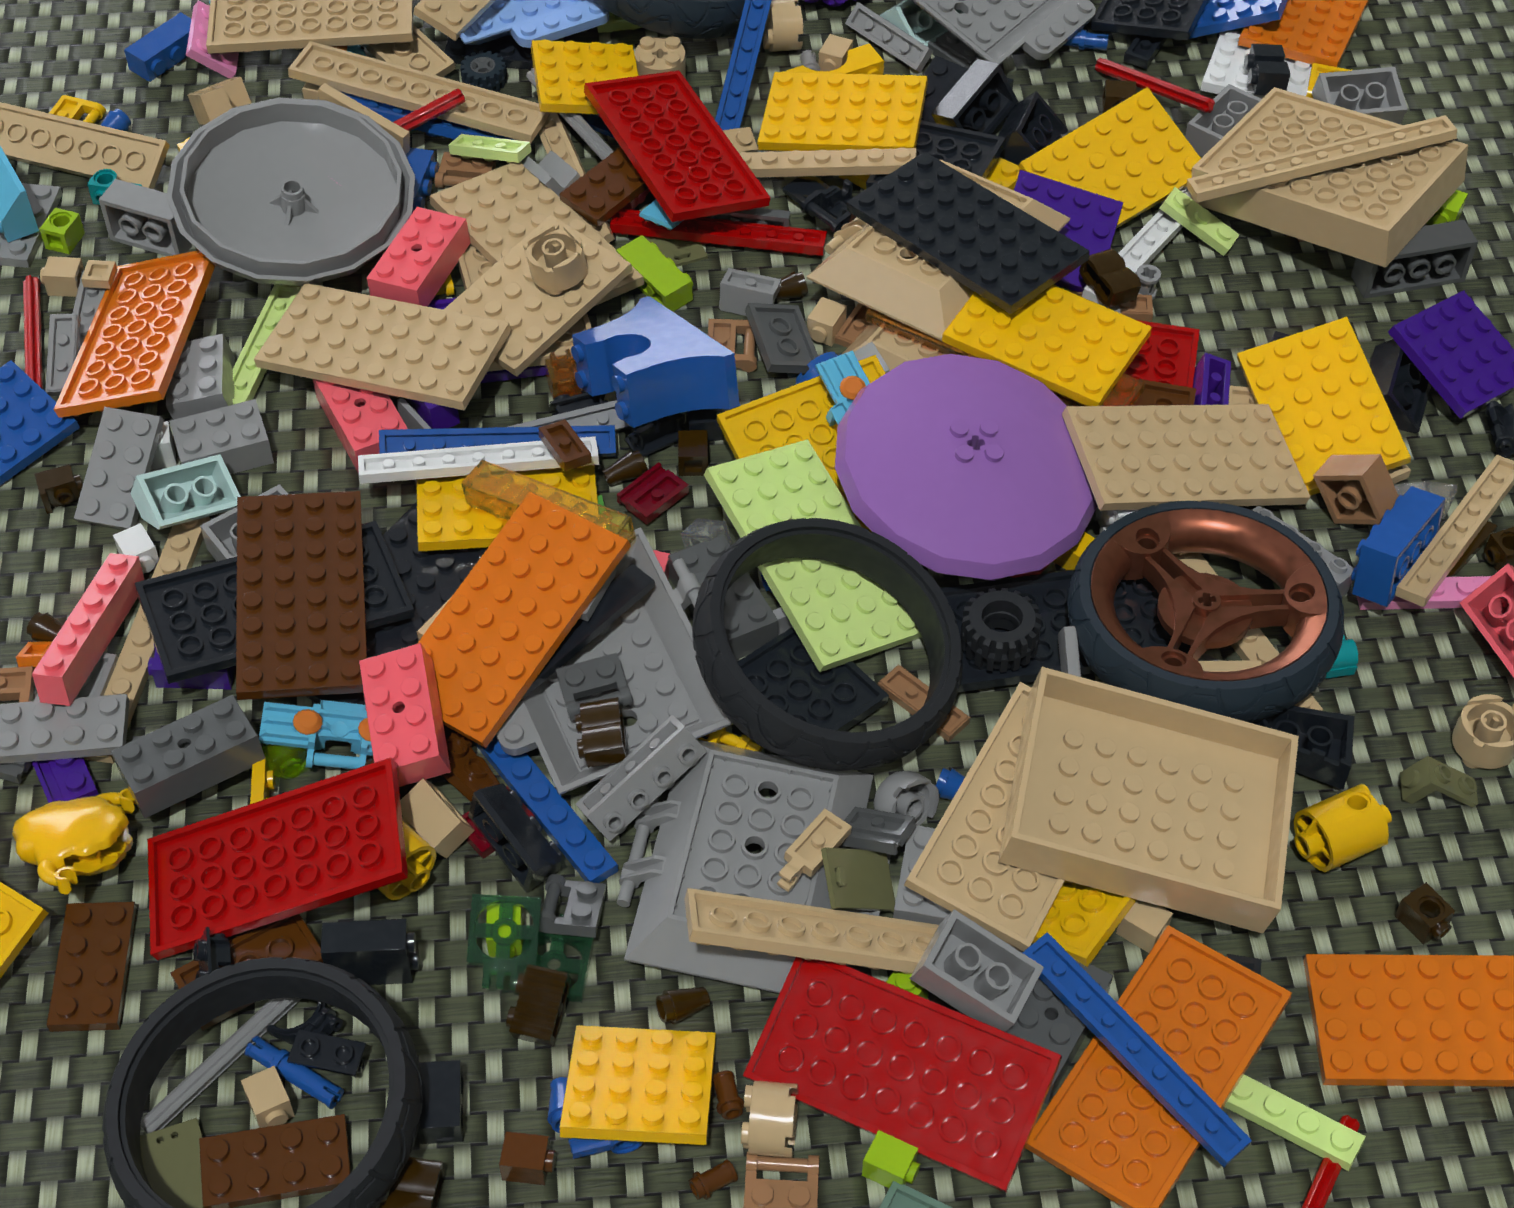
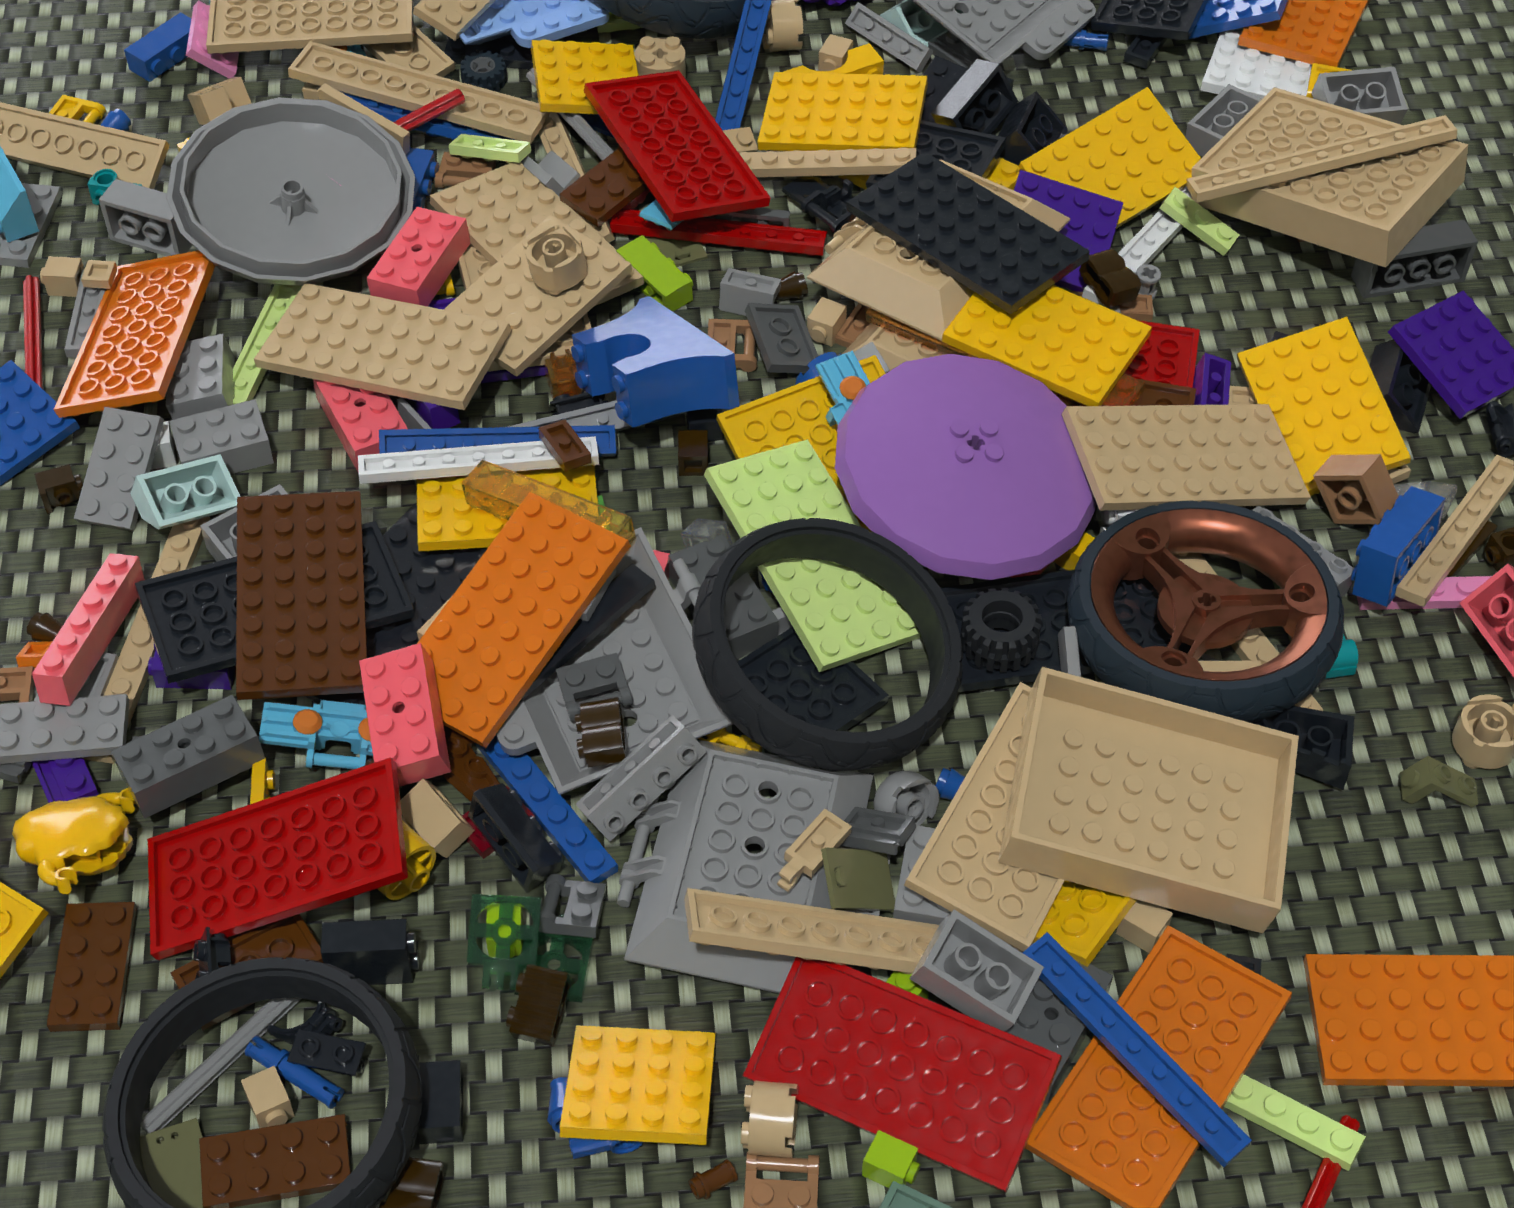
(62, 231): lime brick -> none
(62, 350): light grey tile -> none
(137, 542): white brick -> none
(285, 760): clear neon green head -> none
(526, 1158): reddish brown brick -> none
(625, 468): dark brown cone -> none
(652, 493): dark red plate -> none
(657, 436): black hinge -> none
(681, 1003): dark brown cone -> none
(729, 1102): reddish brown pin -> none
(809, 60): light grey pin -> none
(911, 695): medium nougat tile -> none
(1116, 92): dark brown brick -> none
(1155, 85): red axle -> none
(1266, 68): black brick -> none
(1341, 828): yellow cylinder -> none
(1428, 902): dark brown brick -> none
(1450, 210): lime brick -> none

